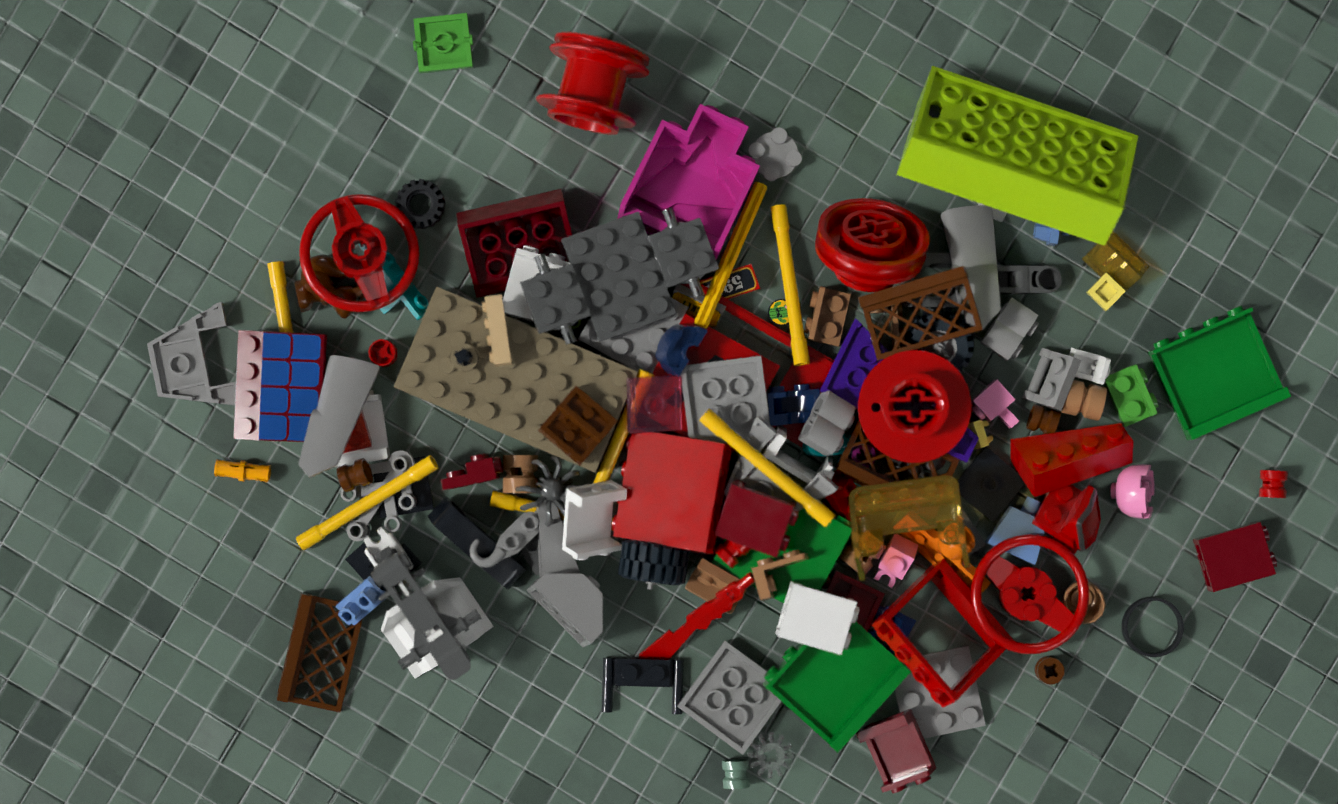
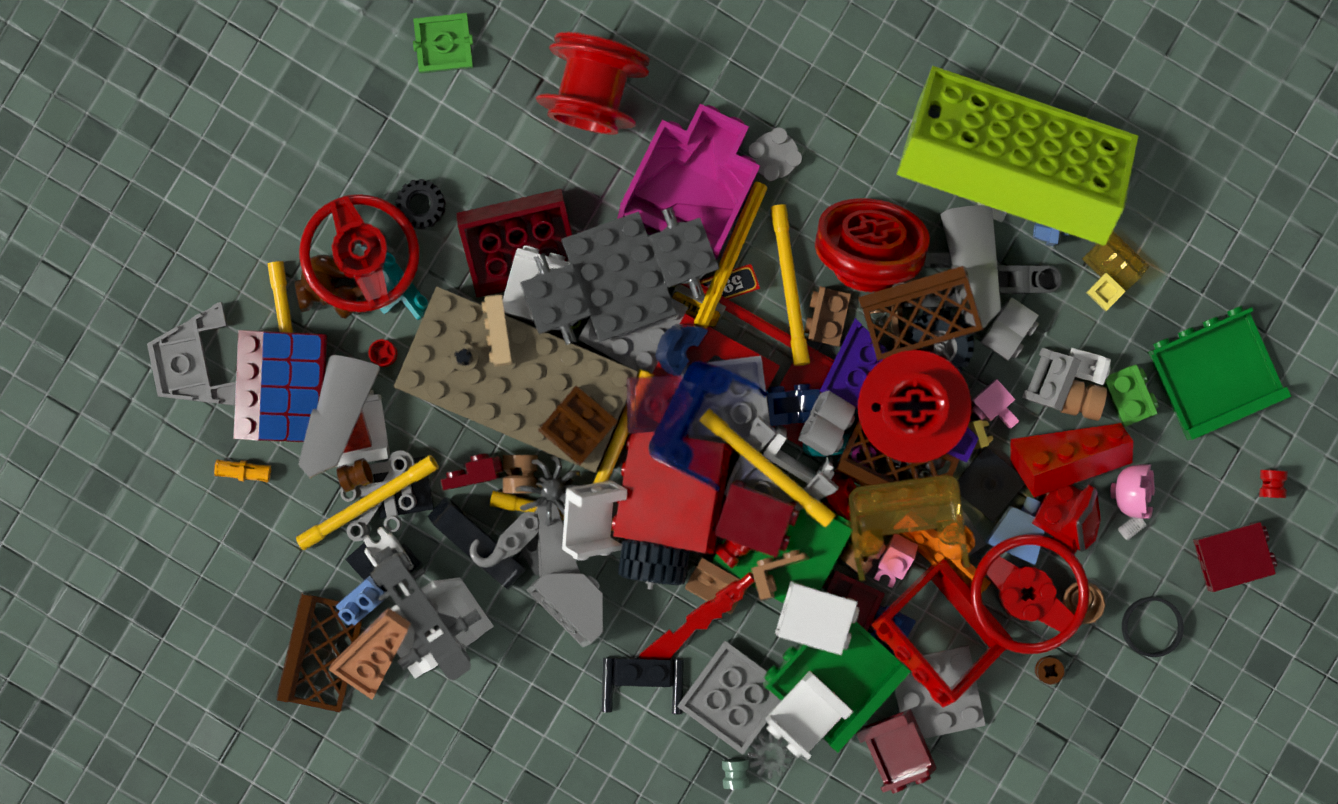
(372, 653): none -> nougat wing
(668, 440): none -> clear blue windscreen
(778, 313): tile -> none
(806, 715): none -> white panel
(1043, 419): reddish brown wheel -> none
(1140, 522): none -> white piece

